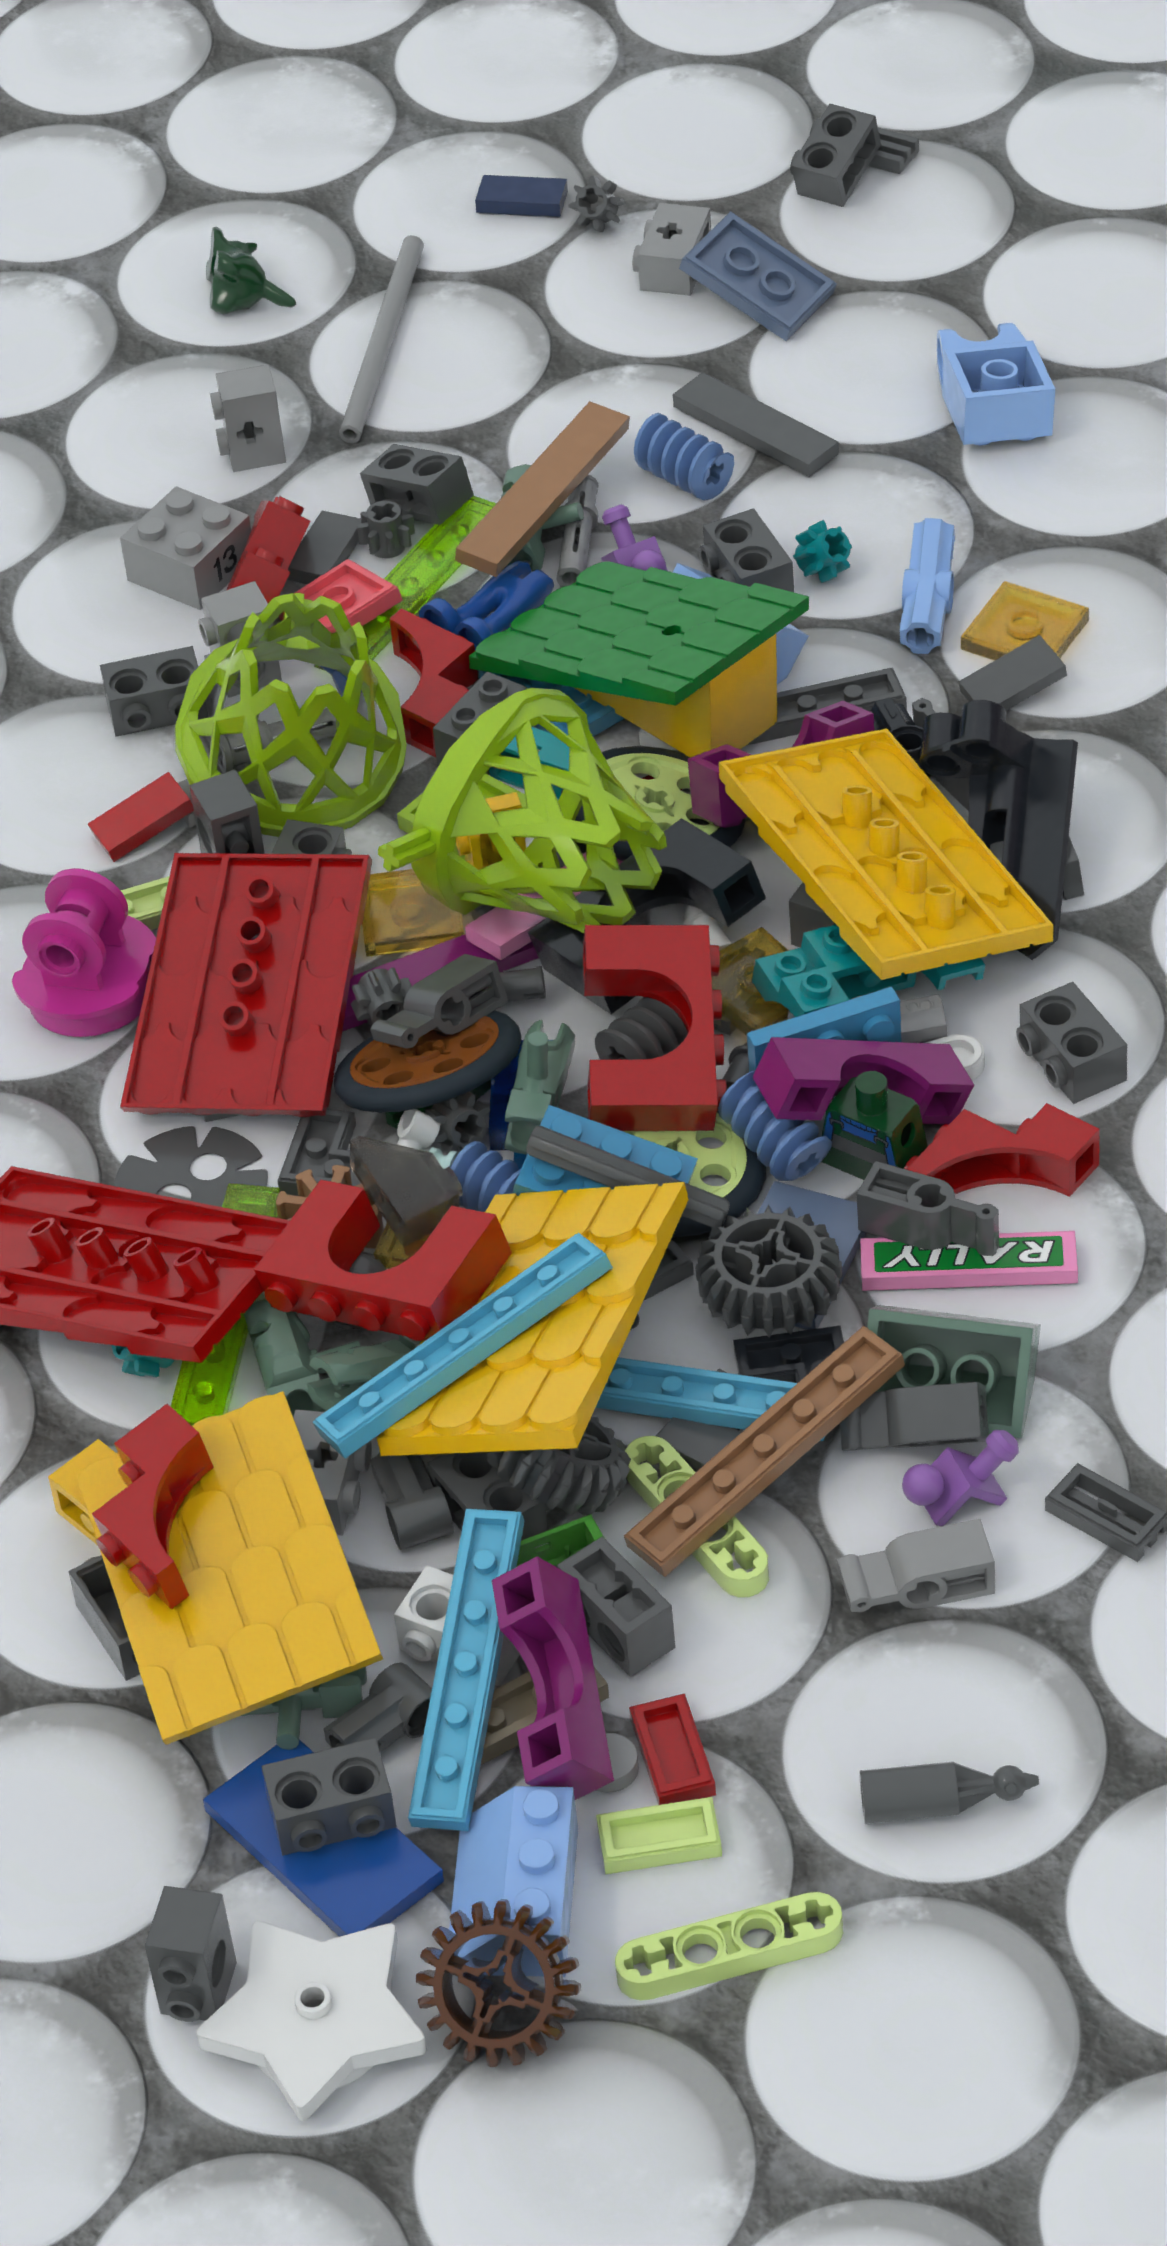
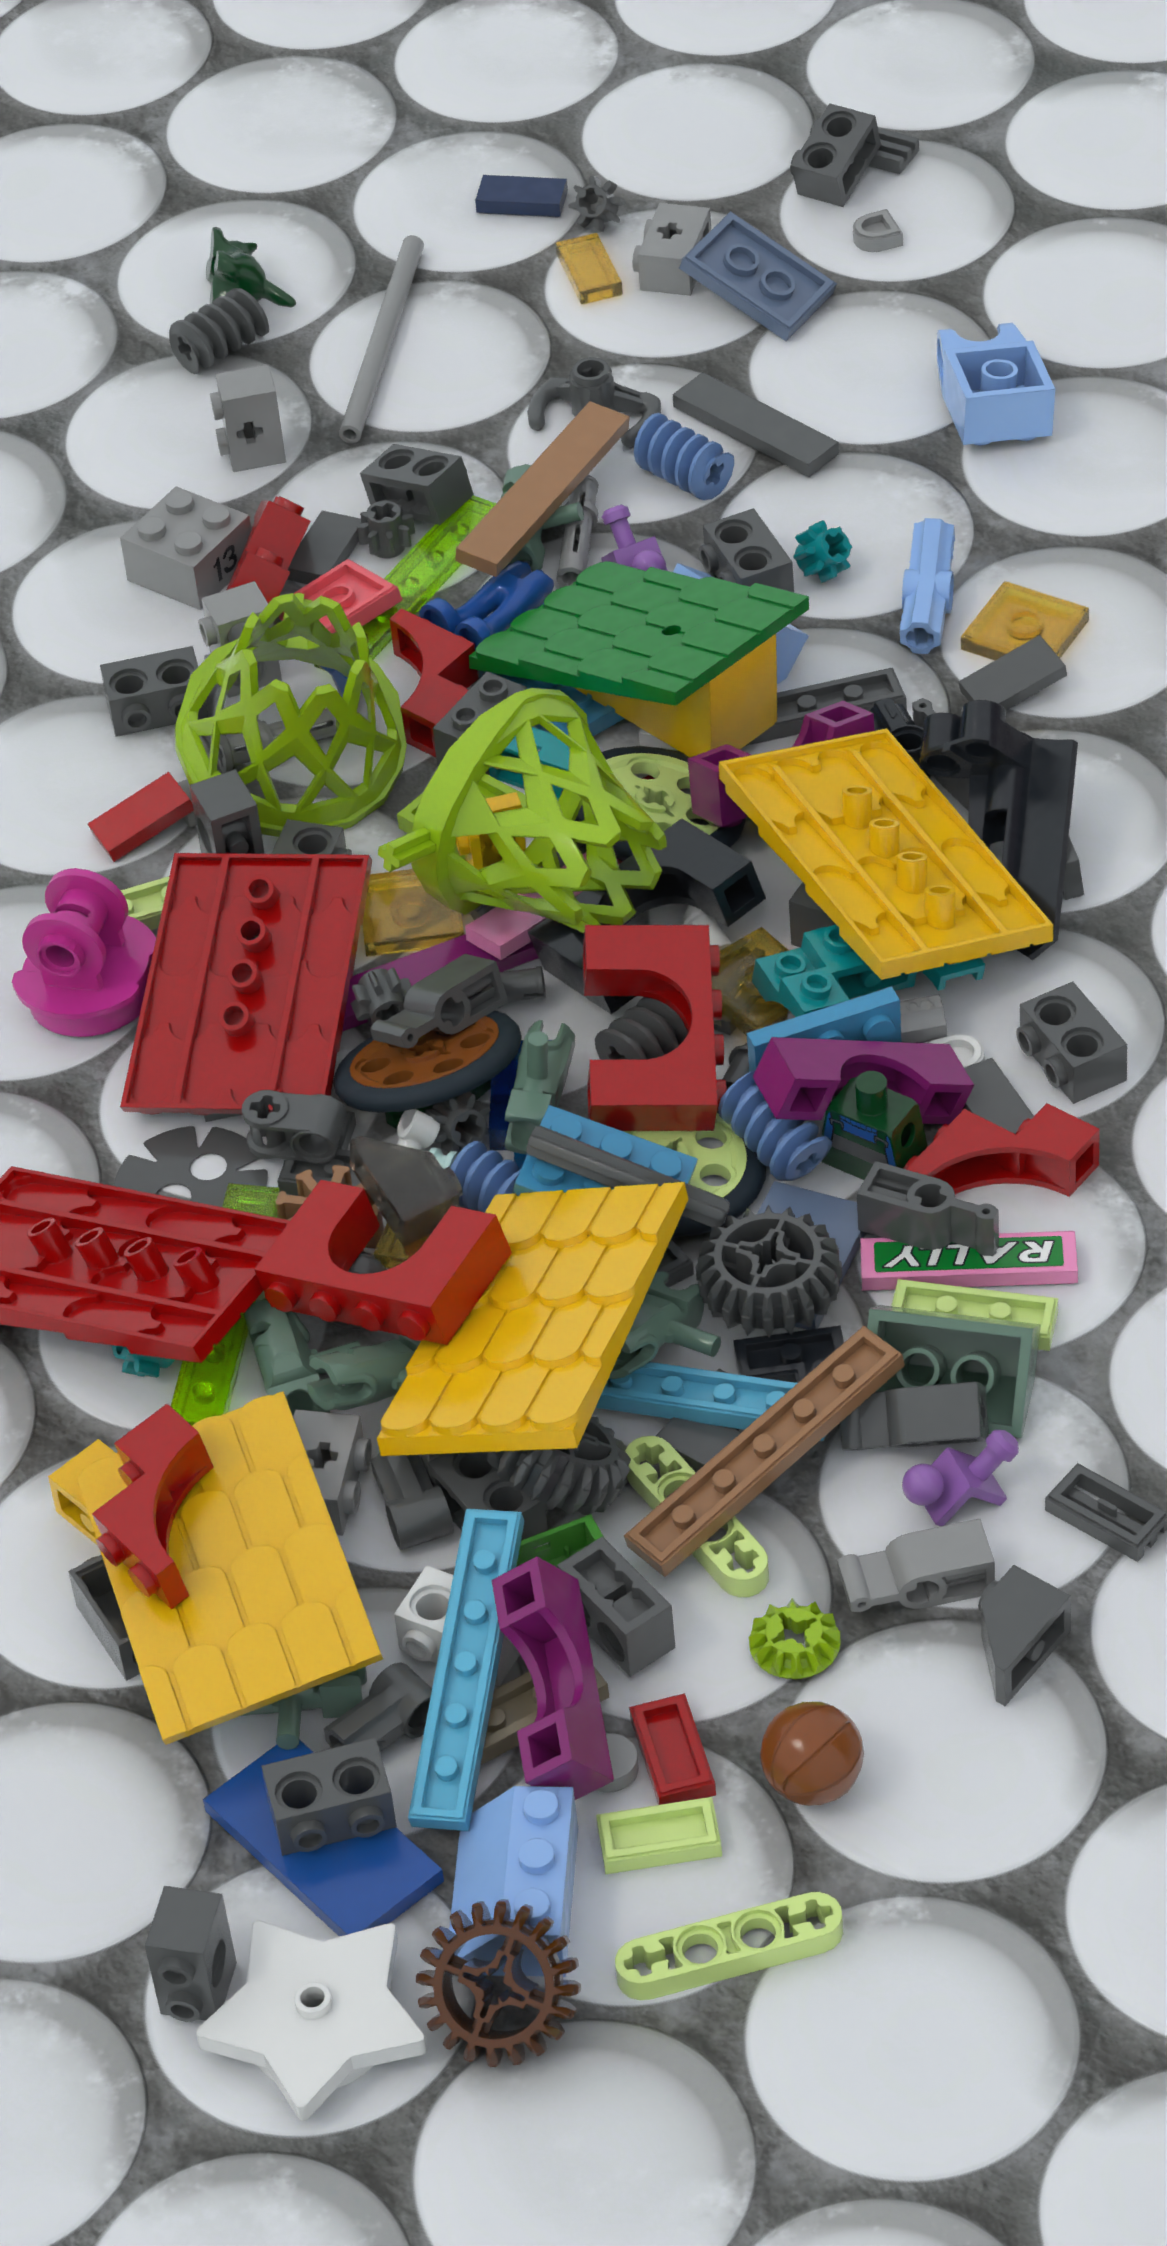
(216, 329): none -> dark grey piece
(298, 1127): none -> dark grey piece
(462, 1345): medium azure tile -> none
(589, 268): none -> clear yellow tile
(593, 381): none -> dark grey piece
(665, 1318): none -> sand green piece
(787, 1657): none -> lime gear
(812, 1753): none -> dark orange piece
(877, 232): none -> light grey tile
(935, 1790): dark grey wheel -> none
(980, 1304): none -> yellowish green tile
(995, 1097): none -> dark grey tile
(1020, 1628): none -> dark grey slope

